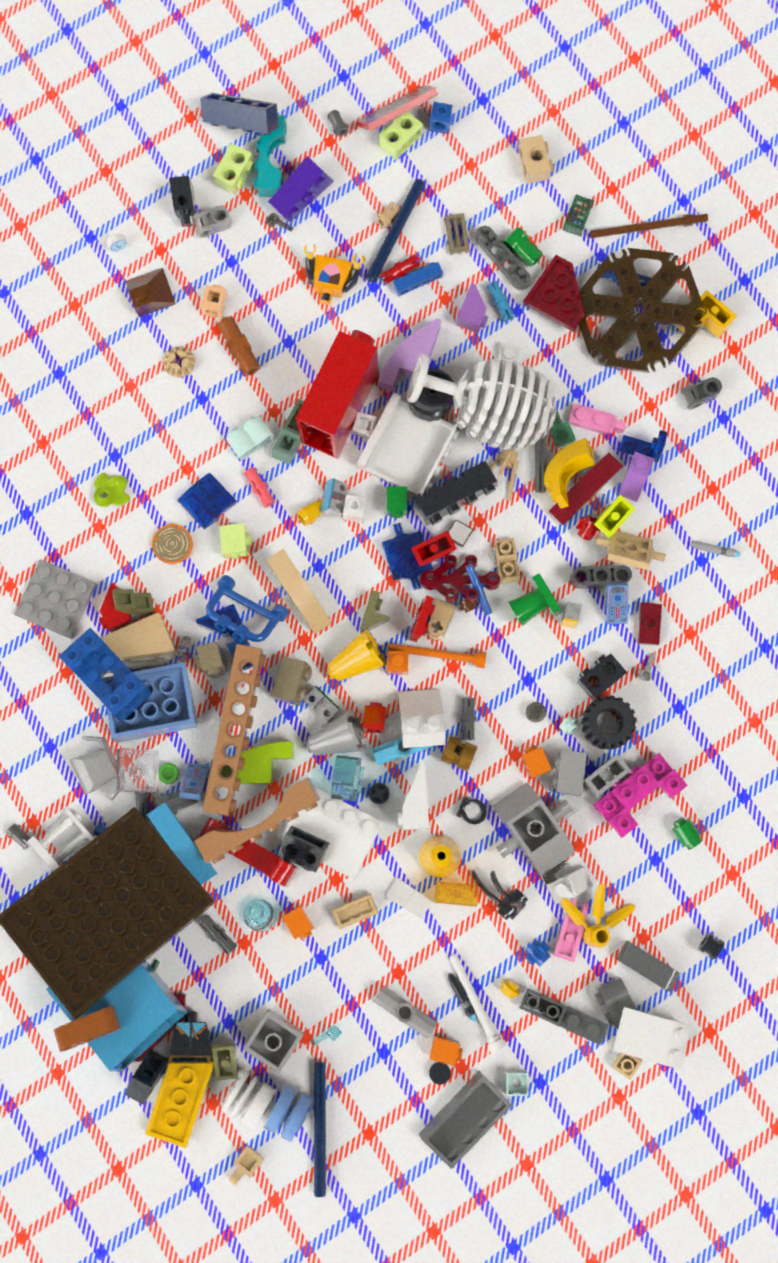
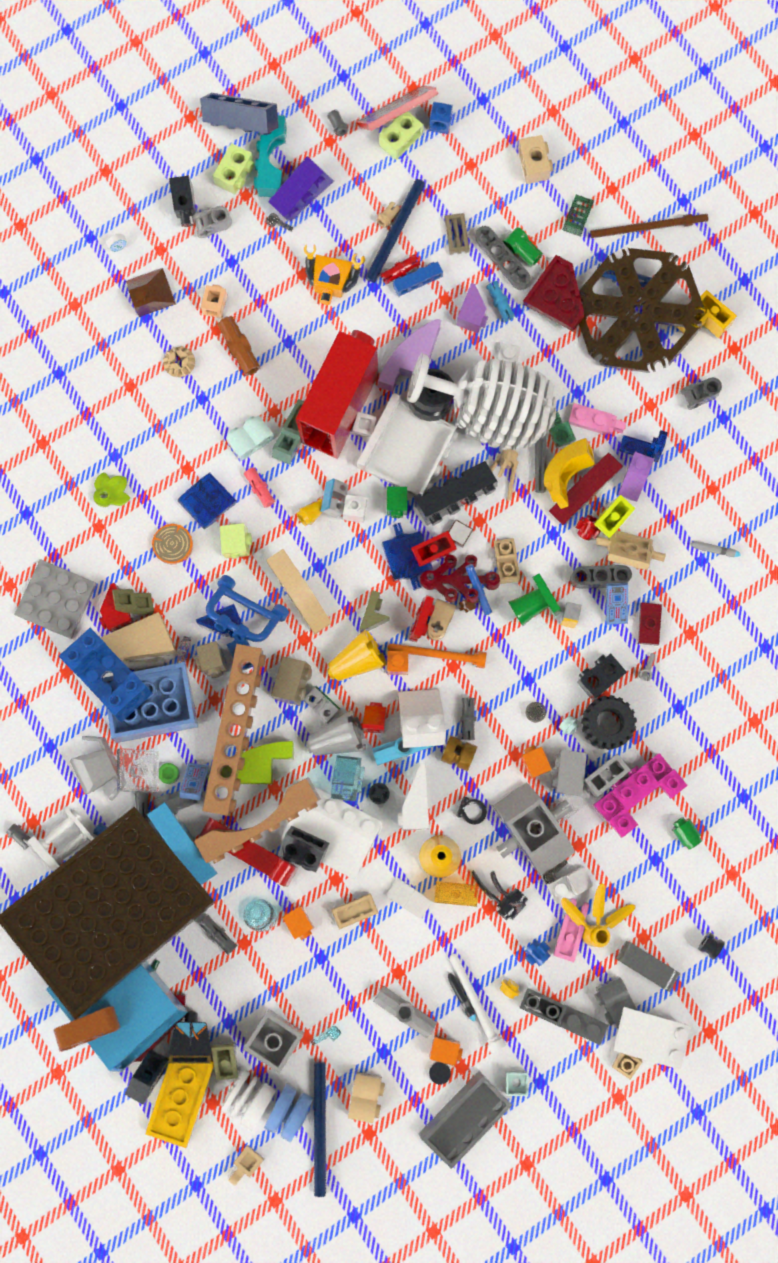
(365, 1097): none -> tan brick

